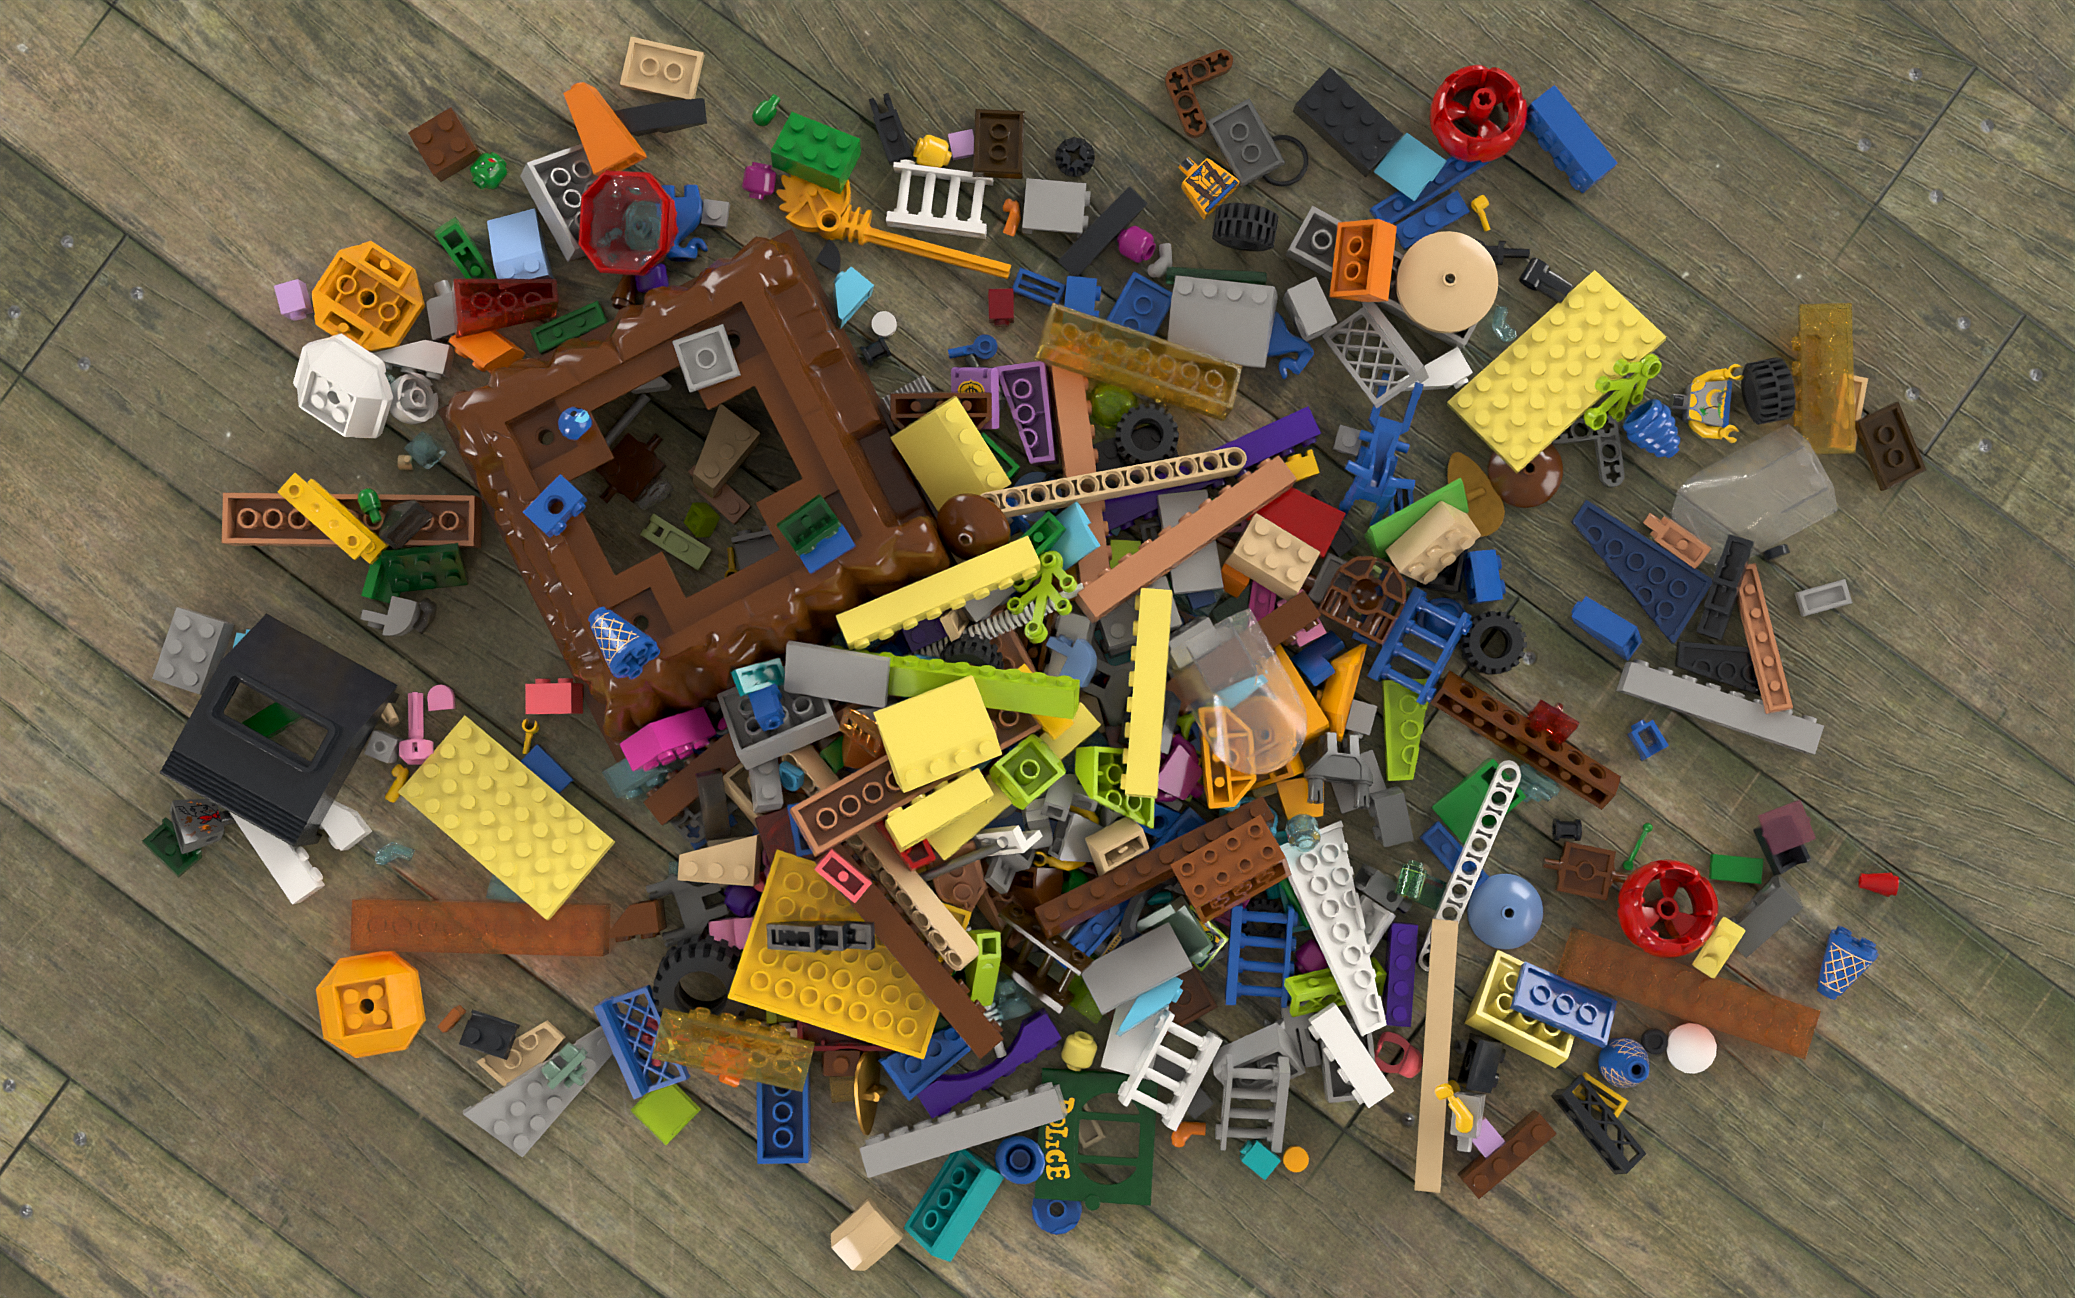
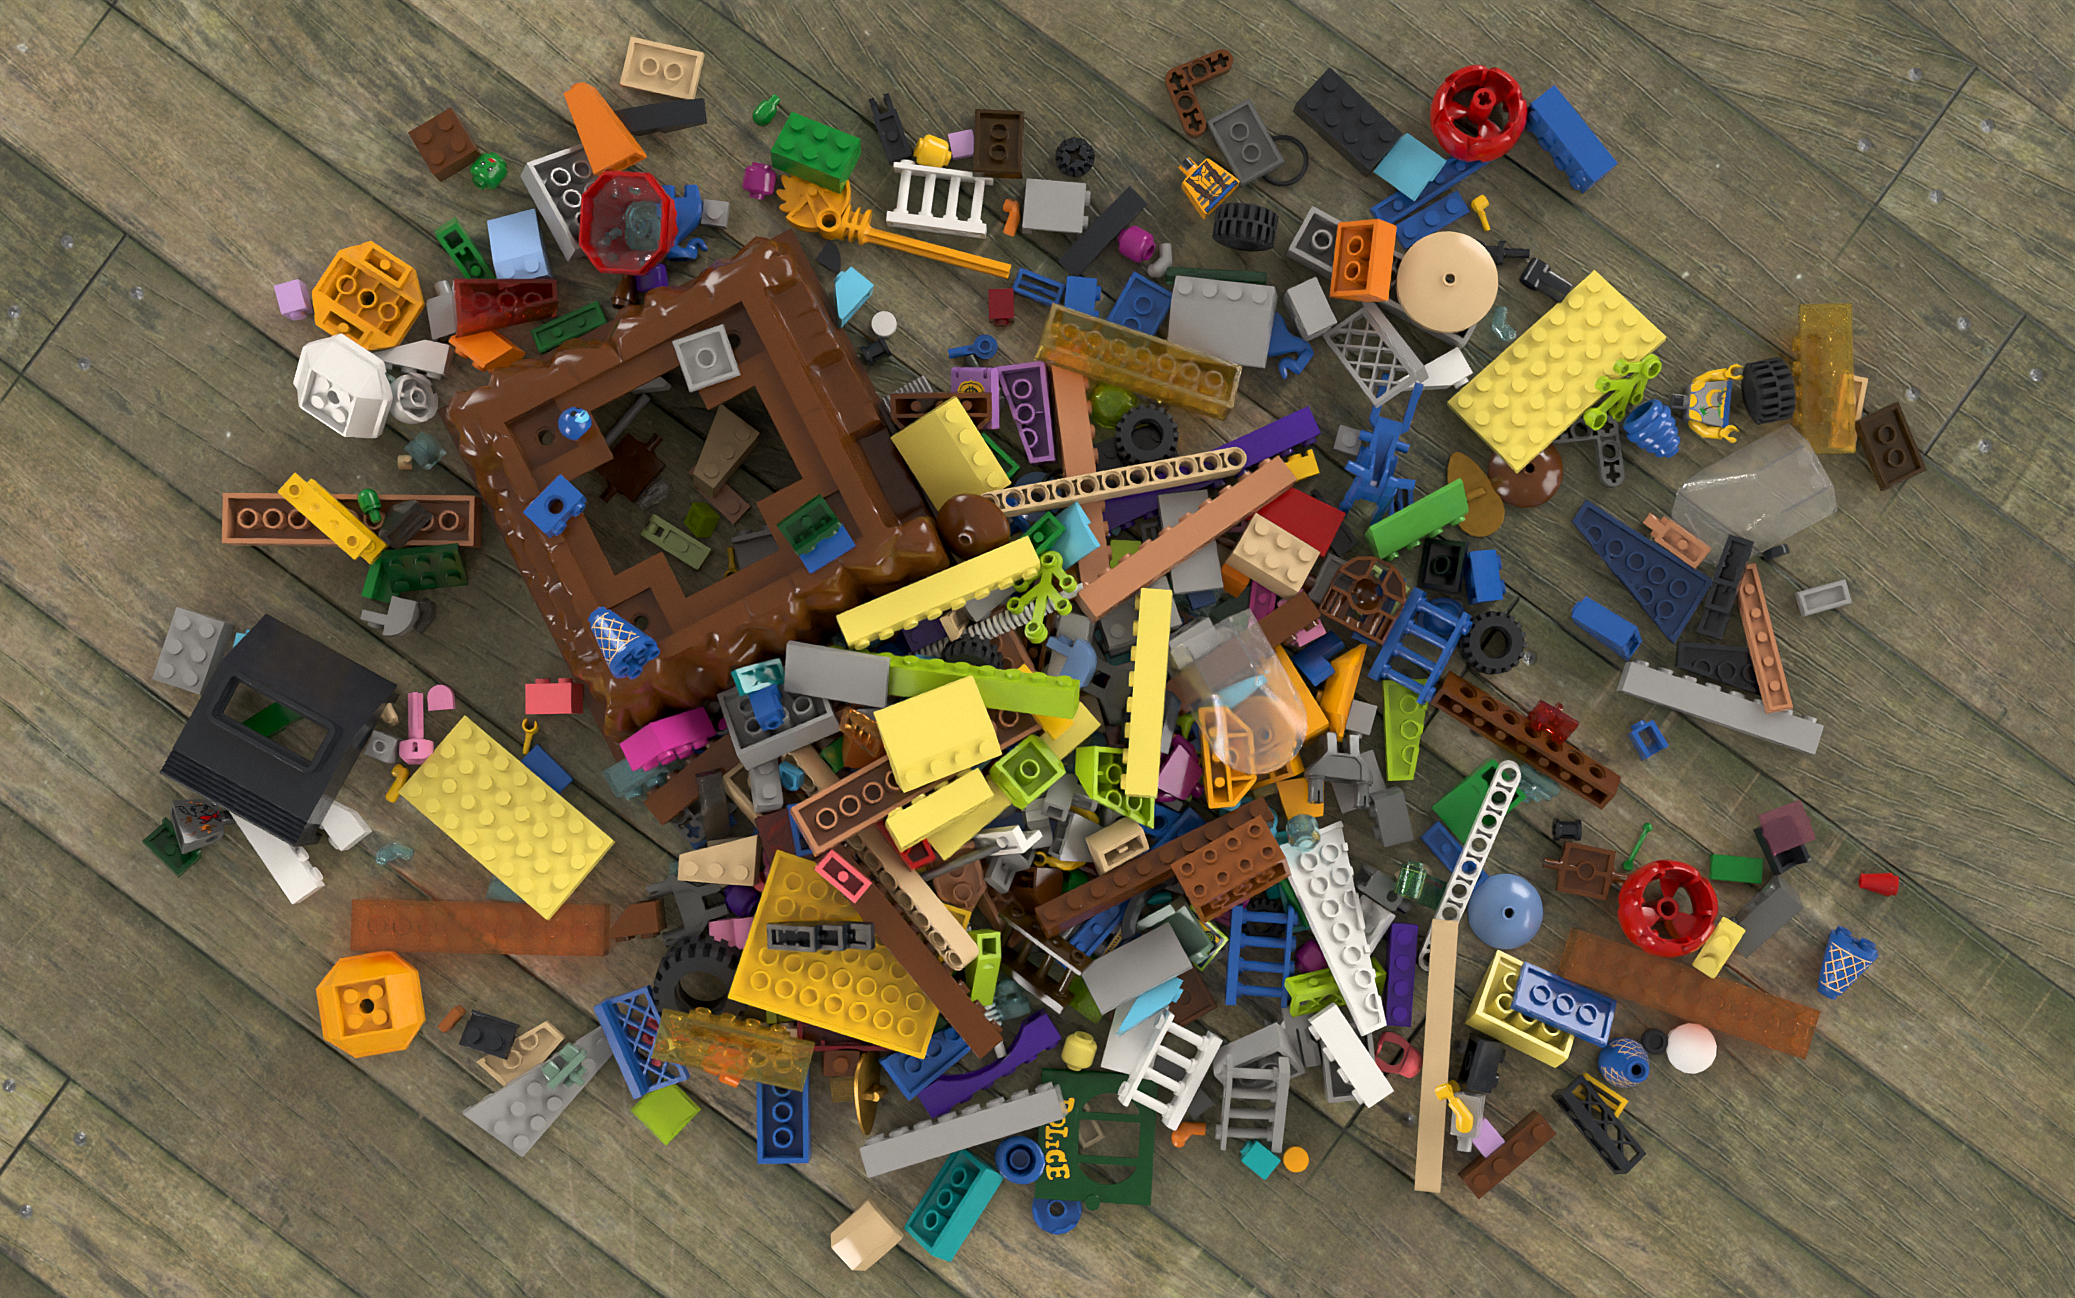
(1433, 542): tan brick -> none

